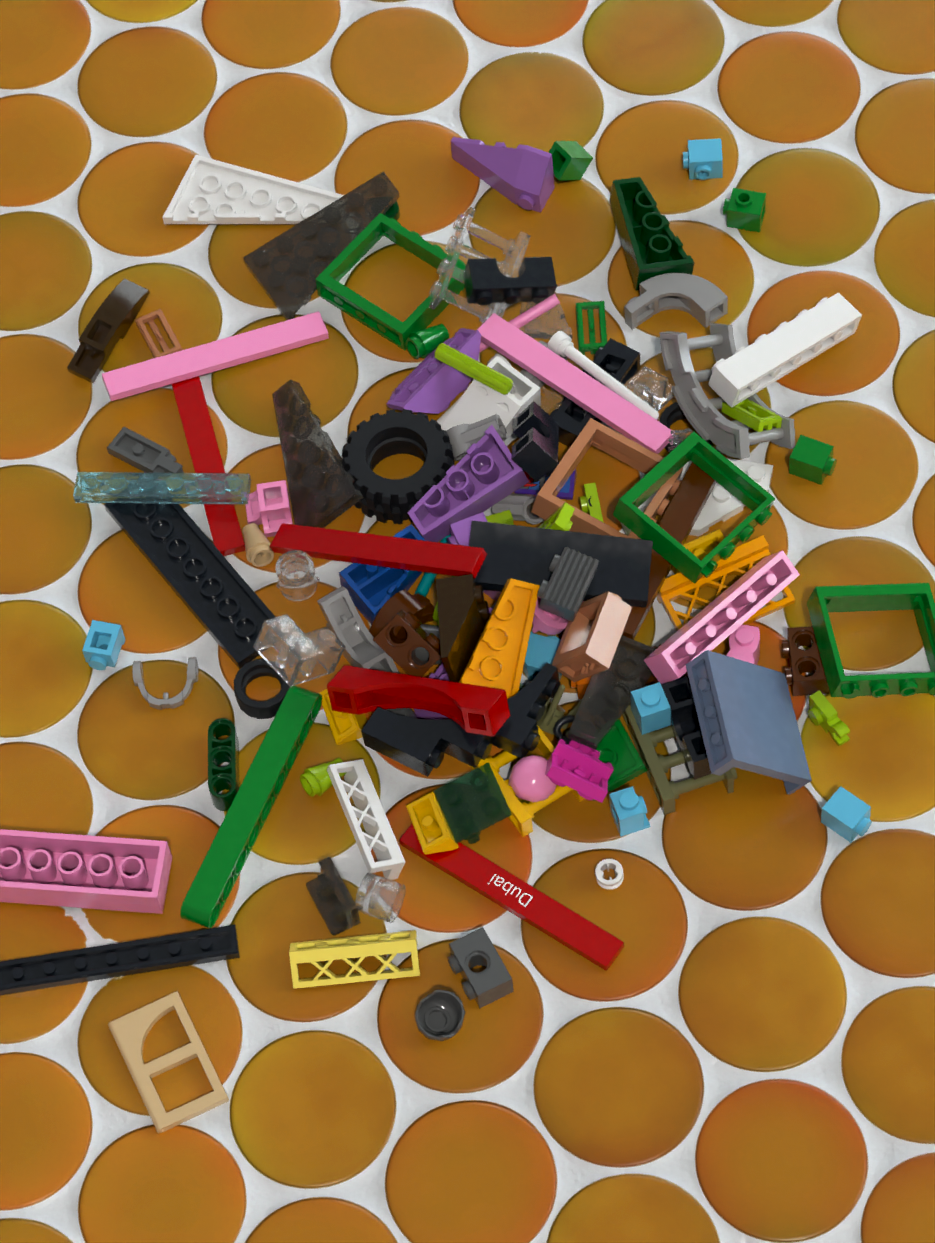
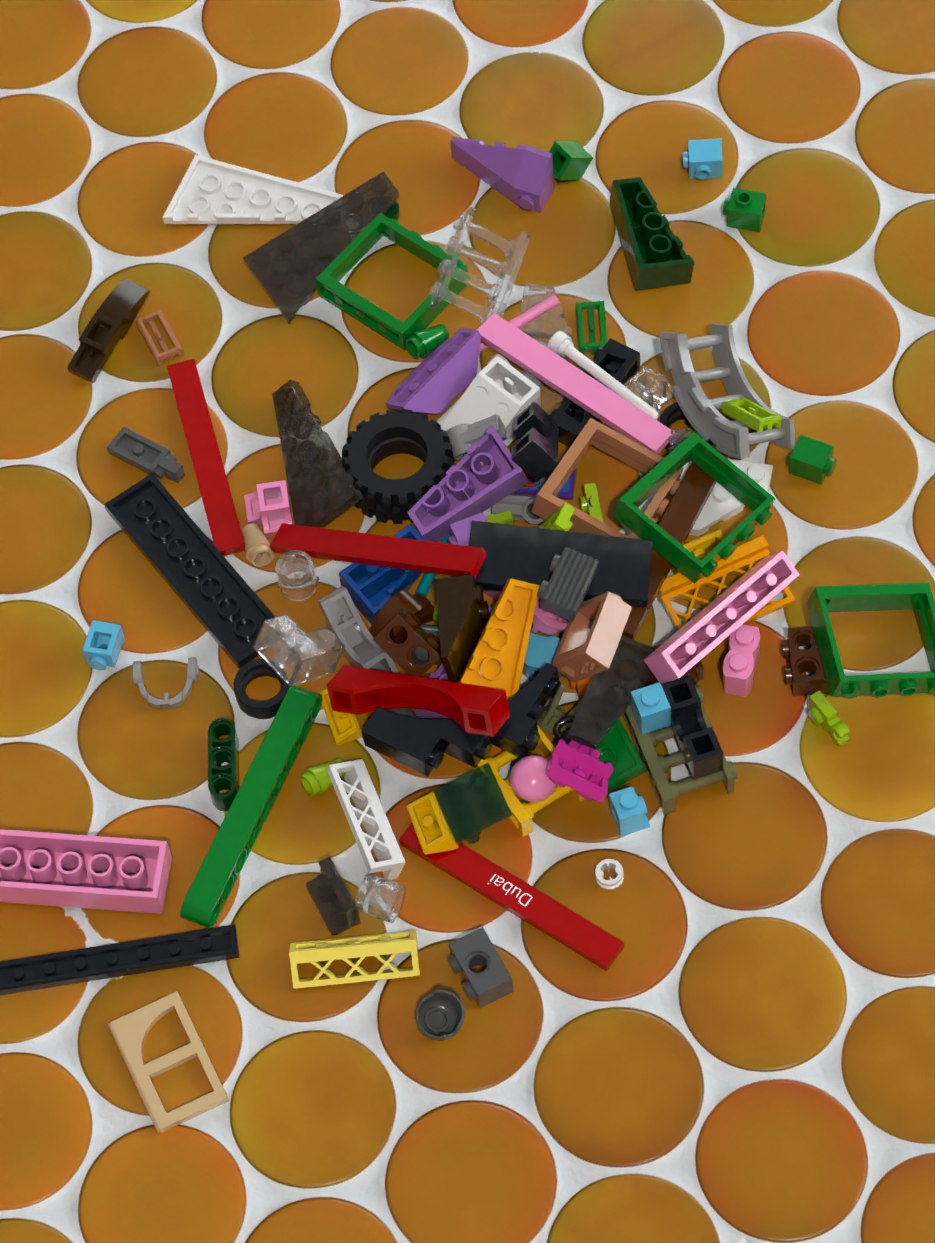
(162, 488): clear light blue plate -> none
(214, 356): bright pink tile -> none
(473, 368): lime axle -> none
(488, 285): black arch -> none
(677, 292): light grey arch -> none
(747, 719): sand blue panel -> none
(784, 349): white brick -> none
(846, 815): medium azure brick -> none

